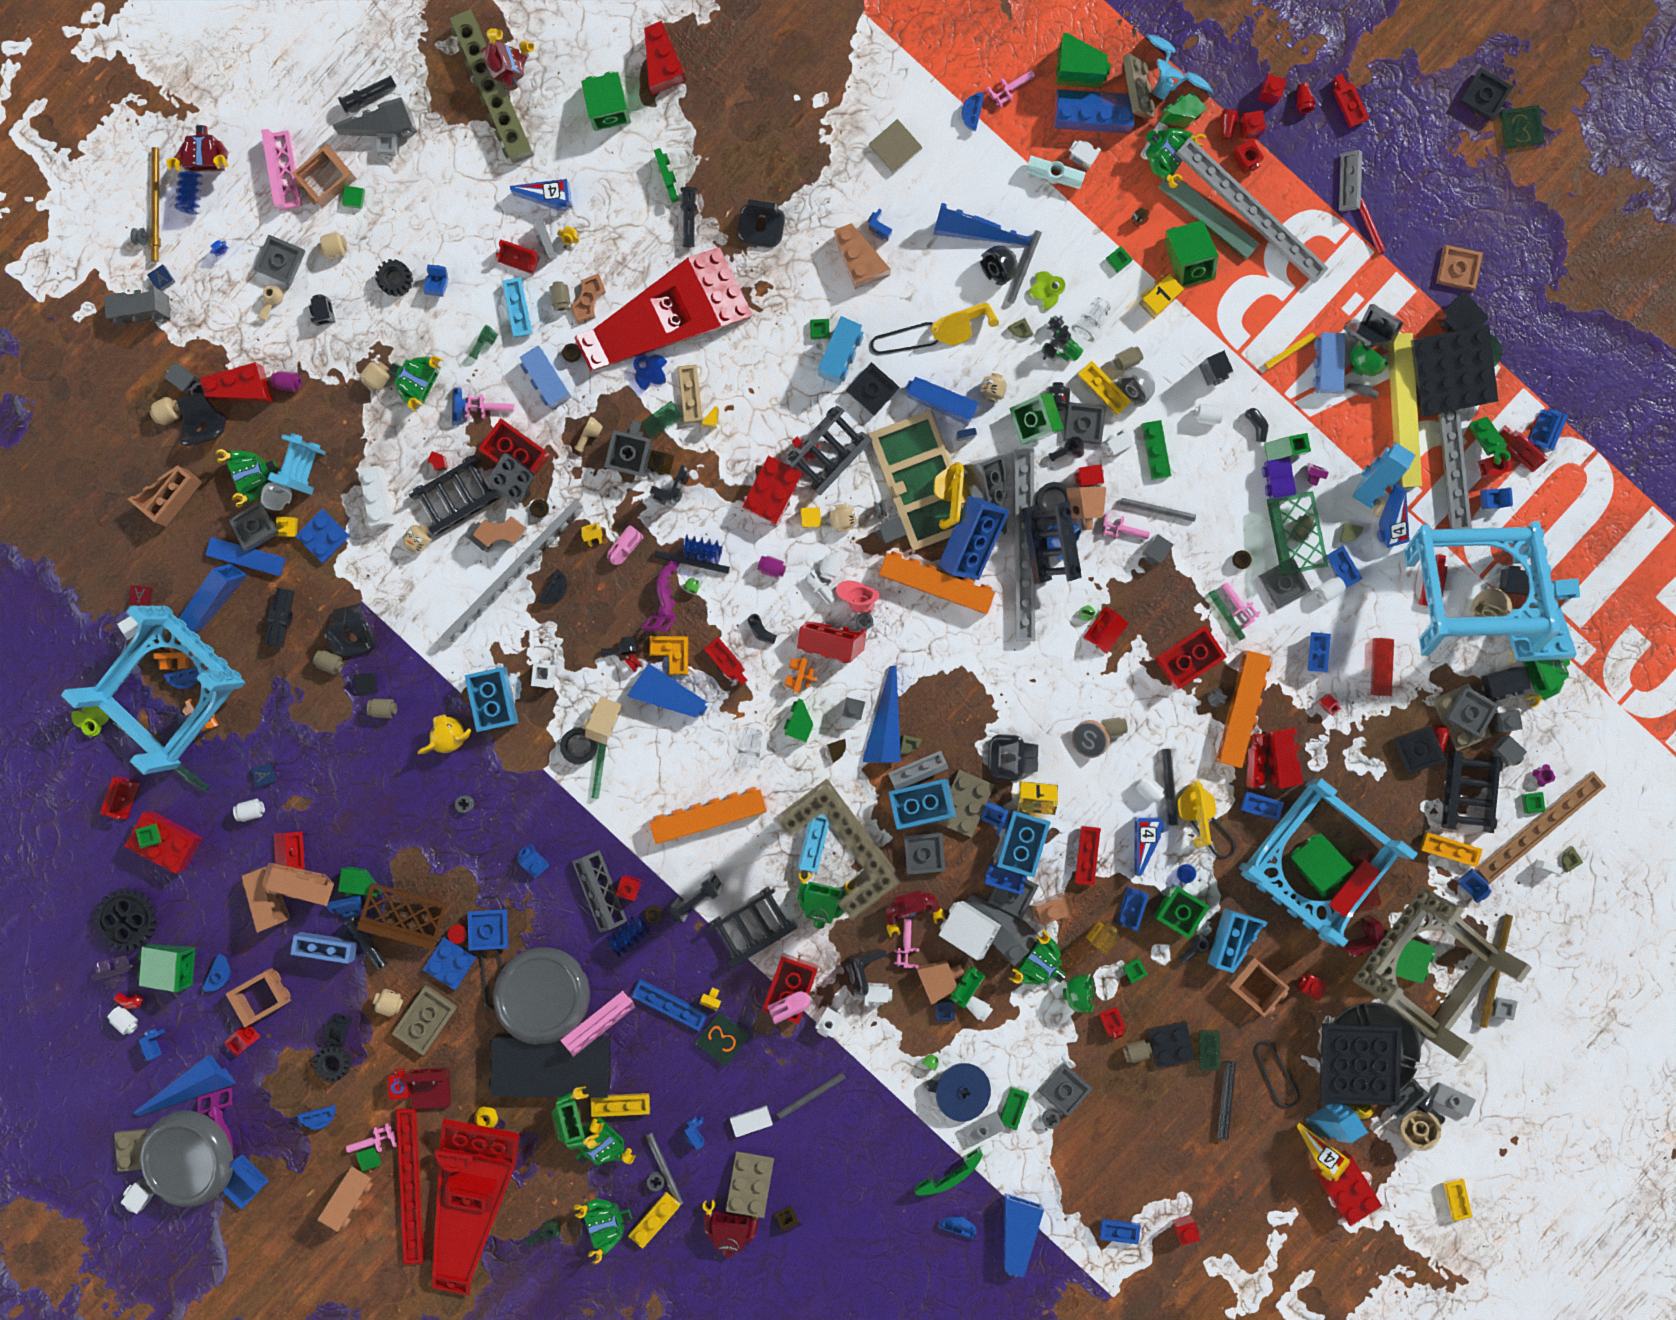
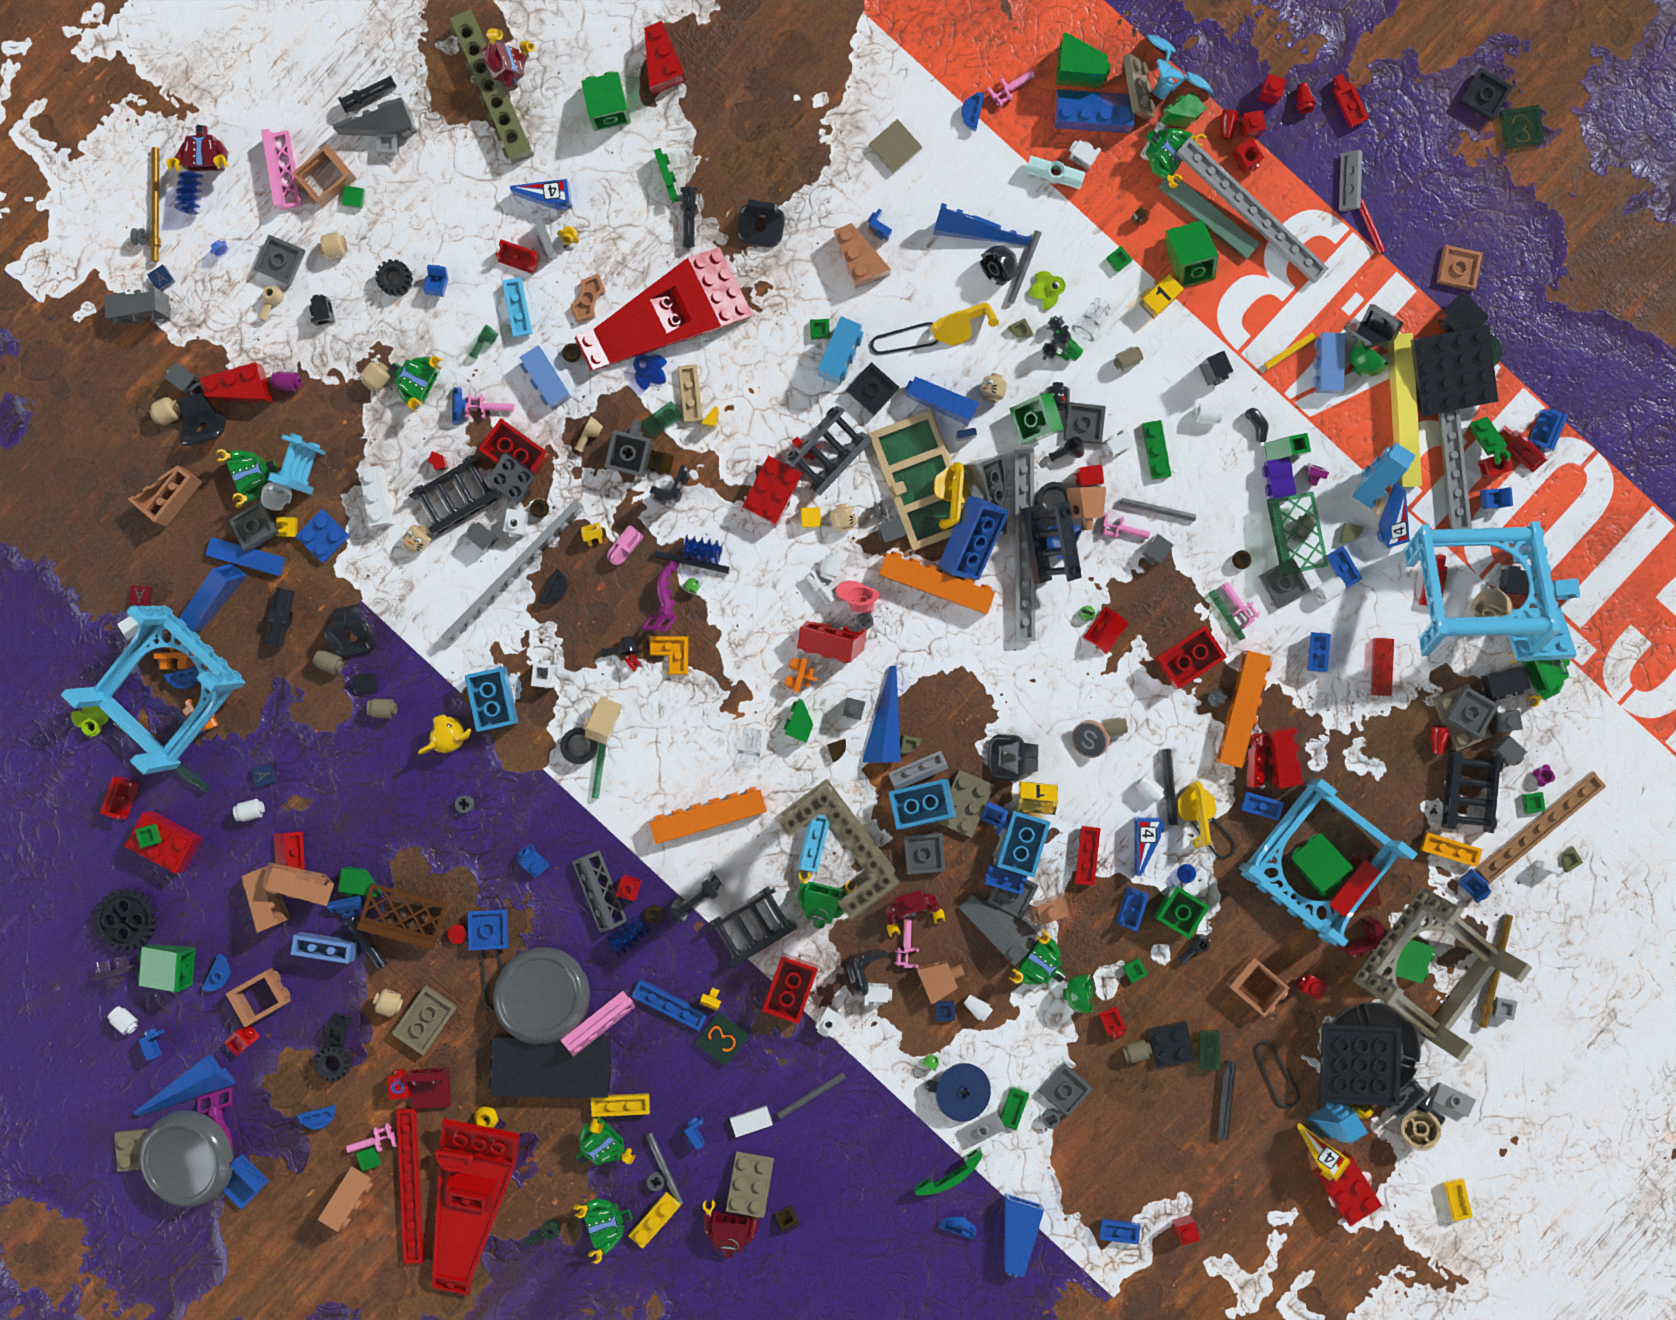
(129, 1003): red arm -> none
(137, 1196): white brick -> none
(450, 963): blue plate -> none
(491, 532): nougat tile -> none
(559, 296): dark tan brick -> none
(568, 1122): green torso -> none
(663, 691): blue slope -> none
(726, 660): red hinge -> none
(759, 631): black arm -> none
(771, 566): magenta brick -> none
(789, 1006): bright pink arm -> none
(967, 987): green hinge -> none
(969, 930): white brick -> none
(1103, 936): clear yellow brick -> none
(1104, 387): yellow plate -> none
(1137, 385): light grey cylinder -> none
(1233, 938): dark azure wedge -> none
(1329, 704): red piece -> none
(1365, 390): dark grey bar -> none
(1419, 749): black plate -> none

